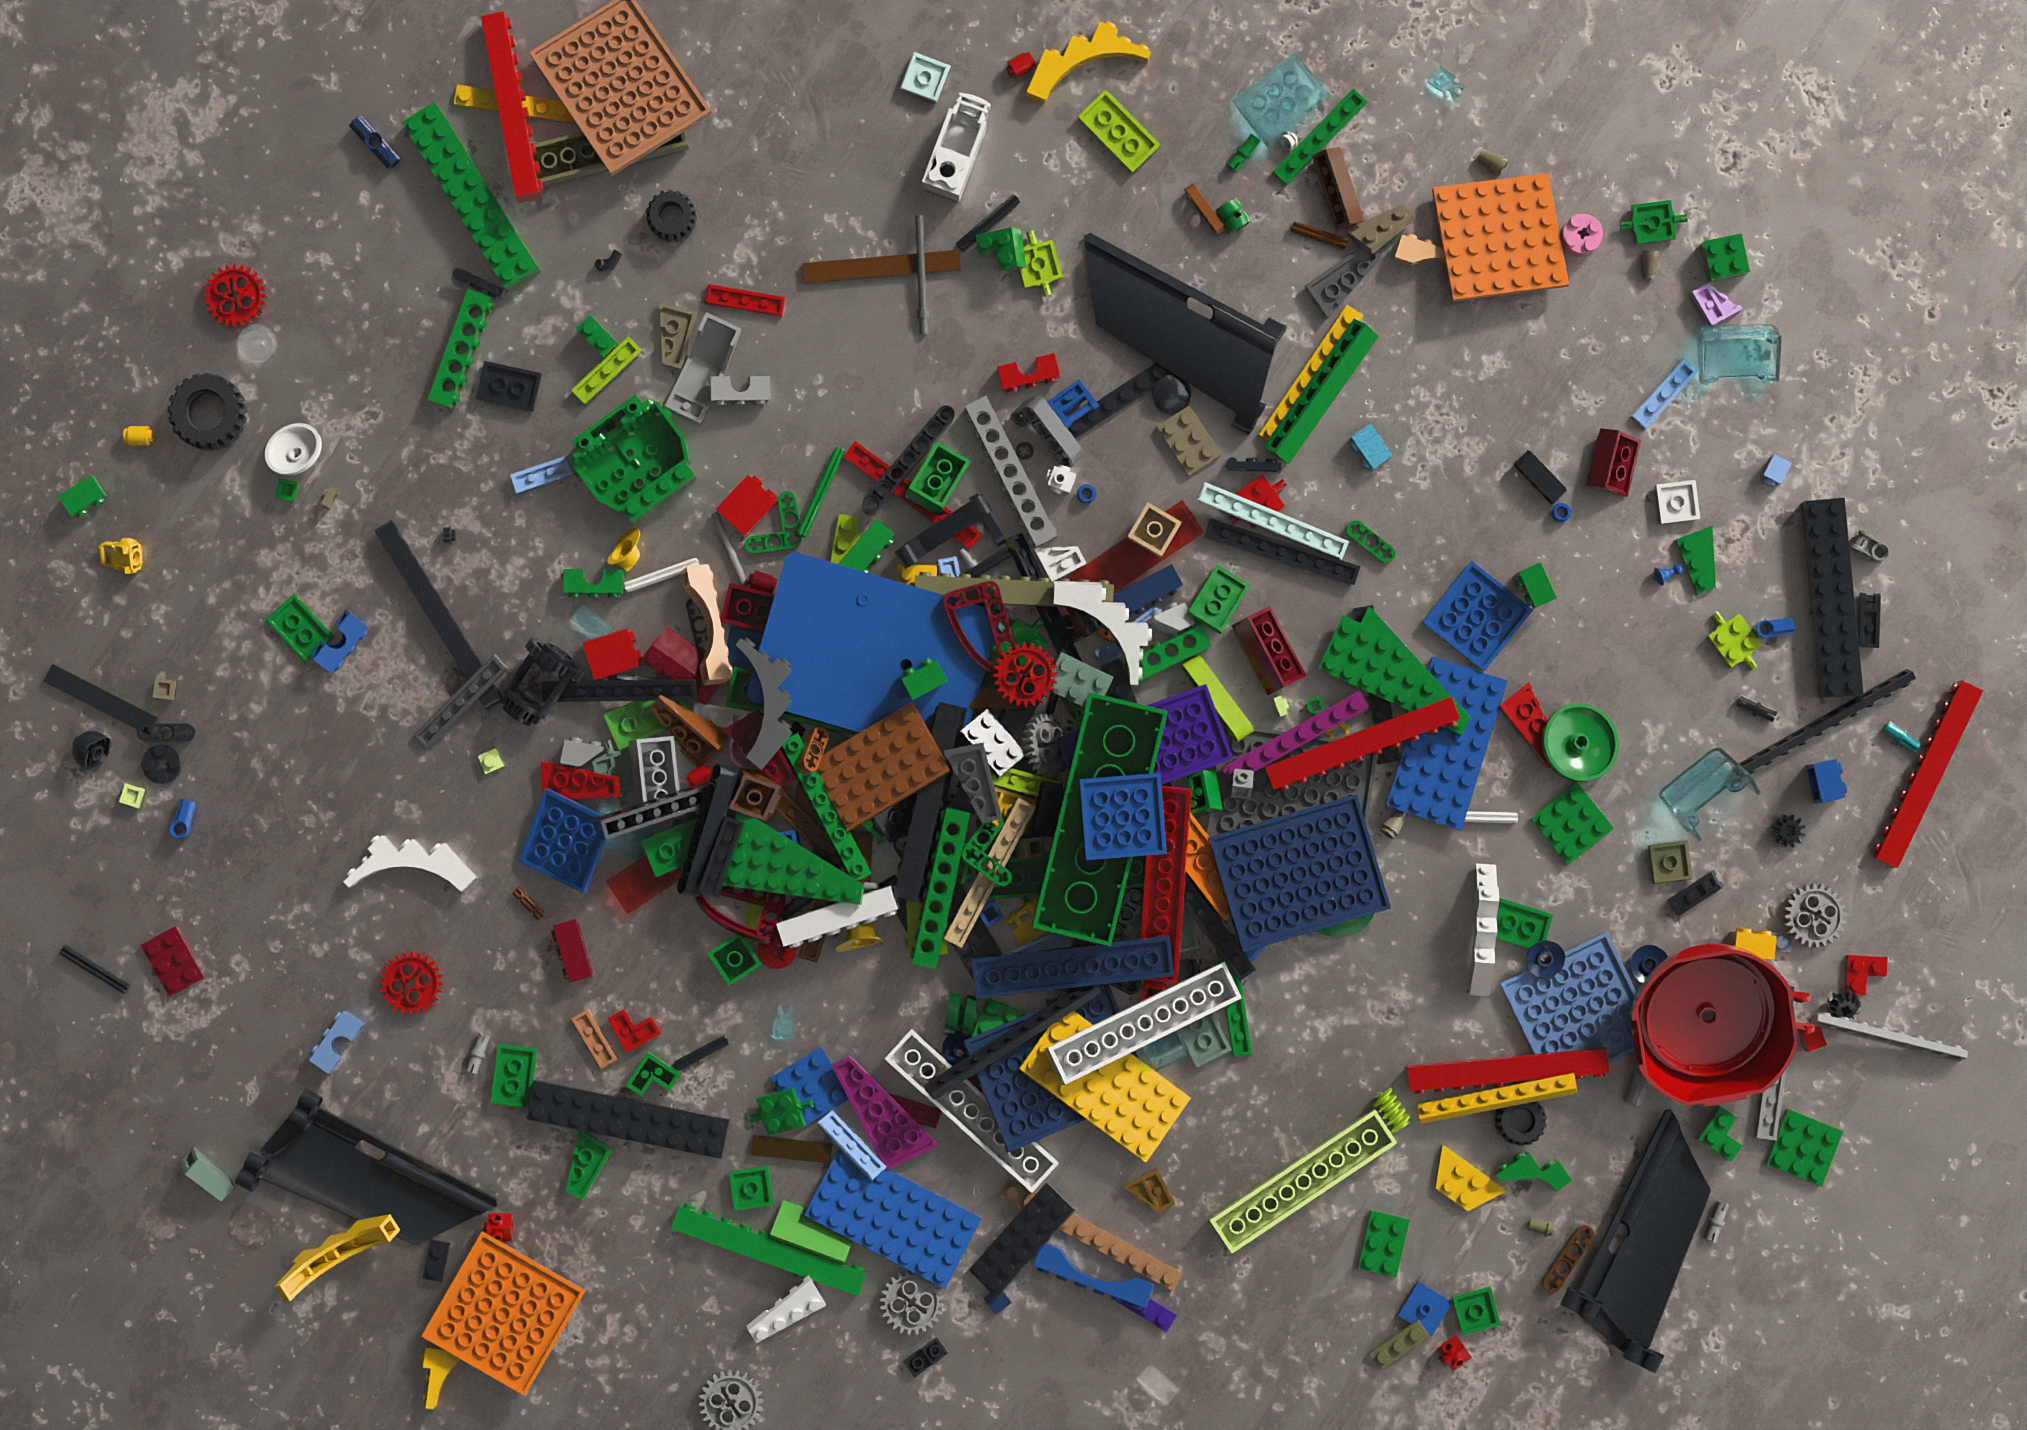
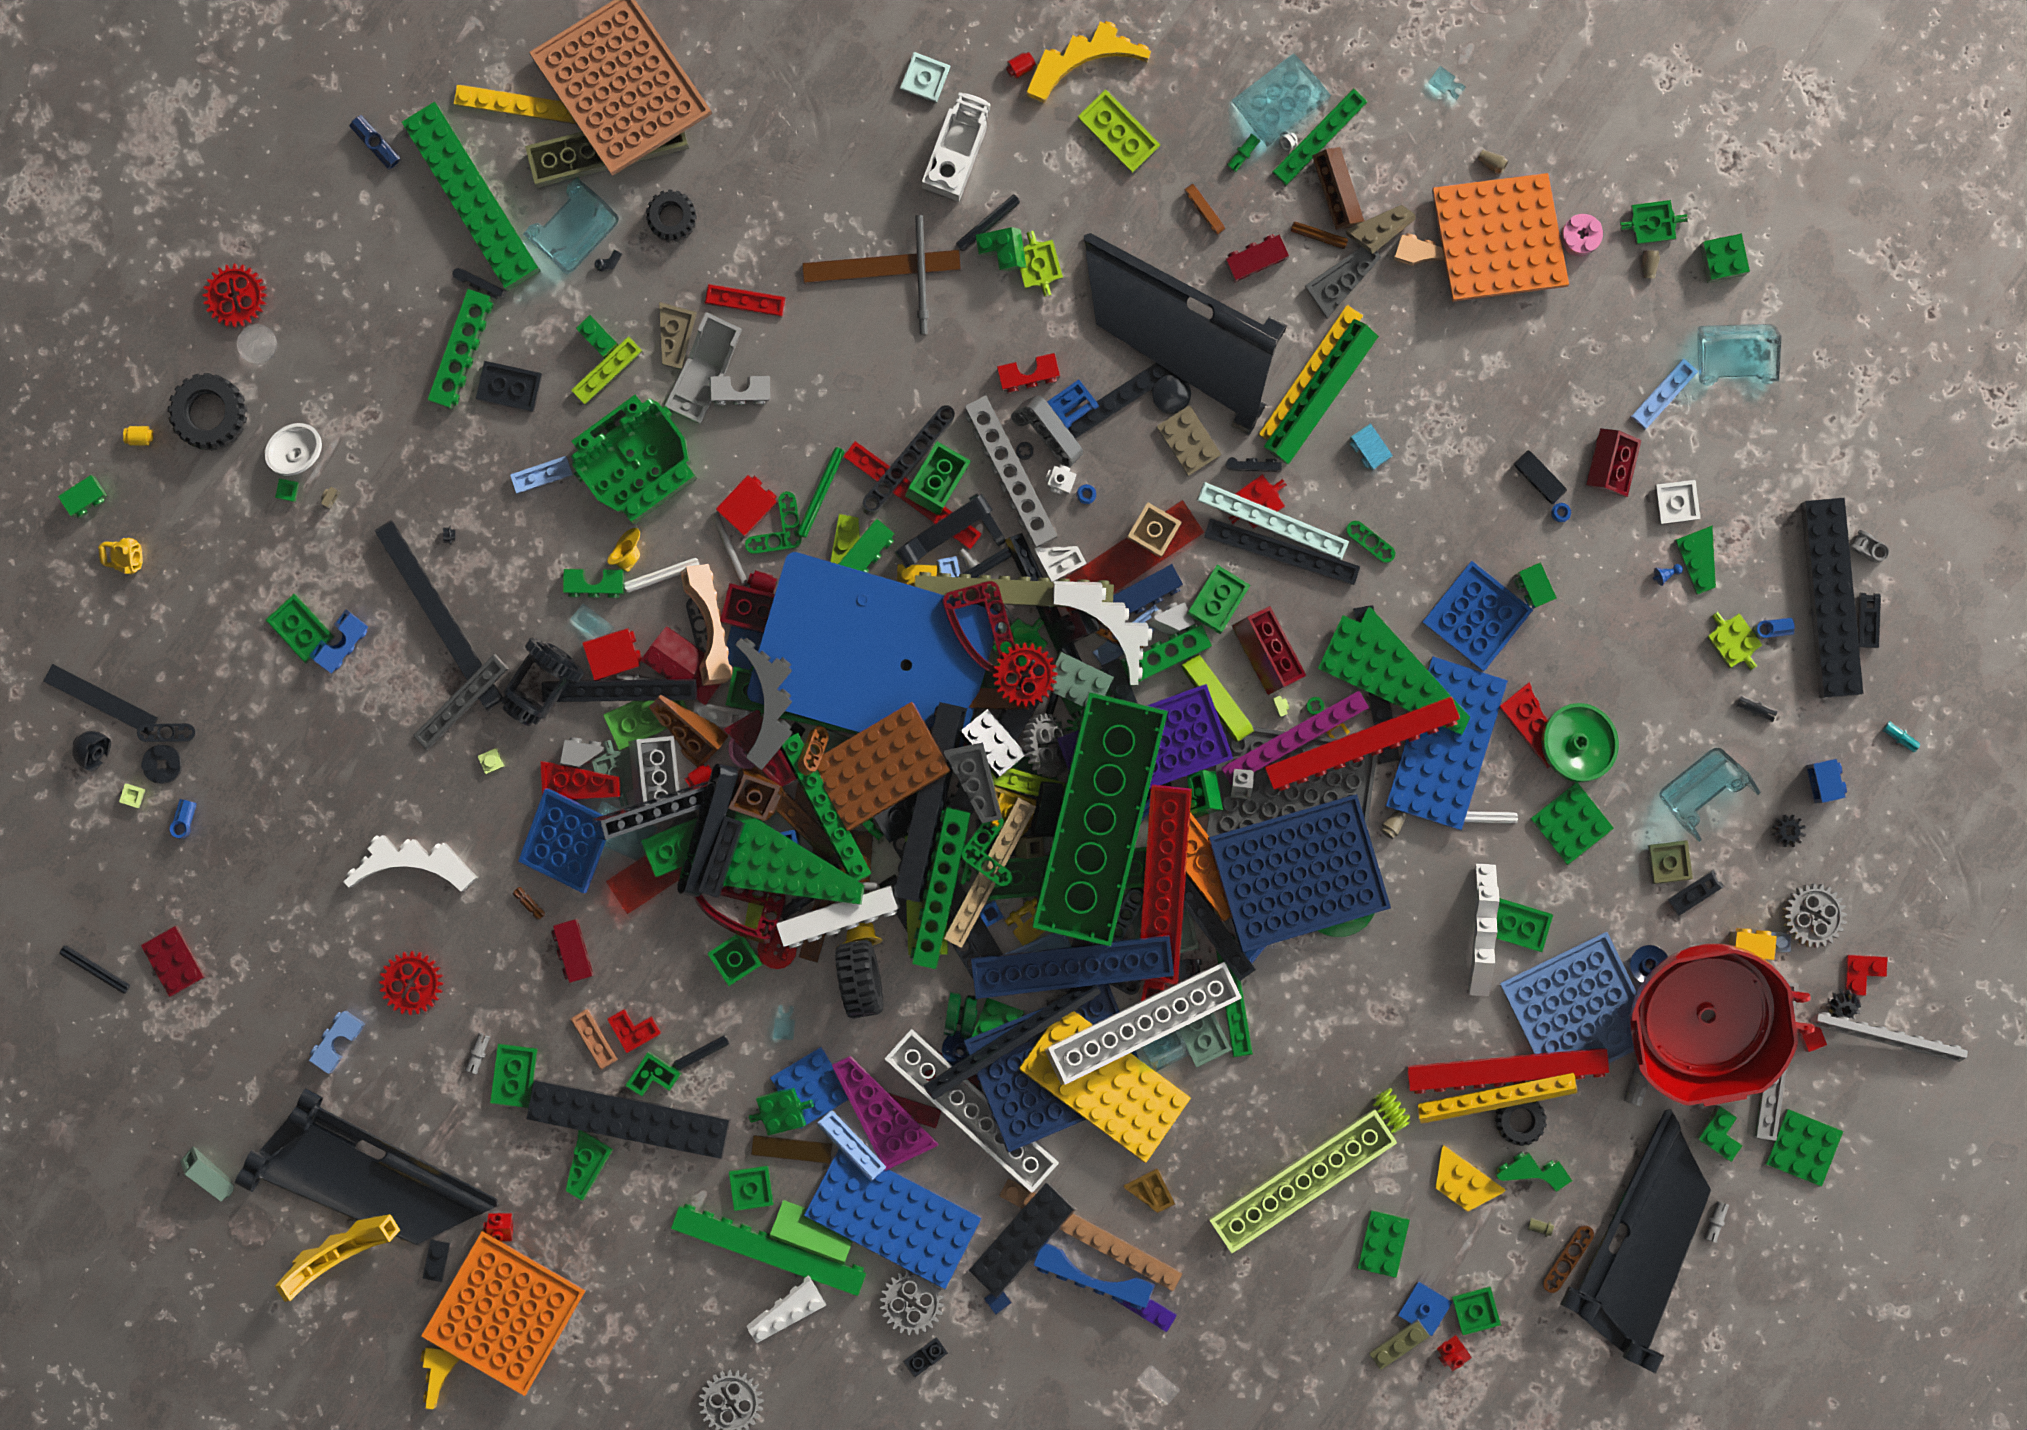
(164, 689): dark tan plate -> none
(511, 107): red brick -> none
(574, 227): none -> clear light blue windscreen
(859, 979): none -> black tyre
(923, 678): green brick -> none
(1123, 816): blue plate -> none
(1231, 209): green wheel -> none
(1256, 257): none -> dark red brick
(1548, 966): dark blue dish -> none
(1713, 304): lavender wing -> none
(1775, 470): light blue brick -> none
(1830, 719): black plate -> none
(1928, 773): red brick -> none

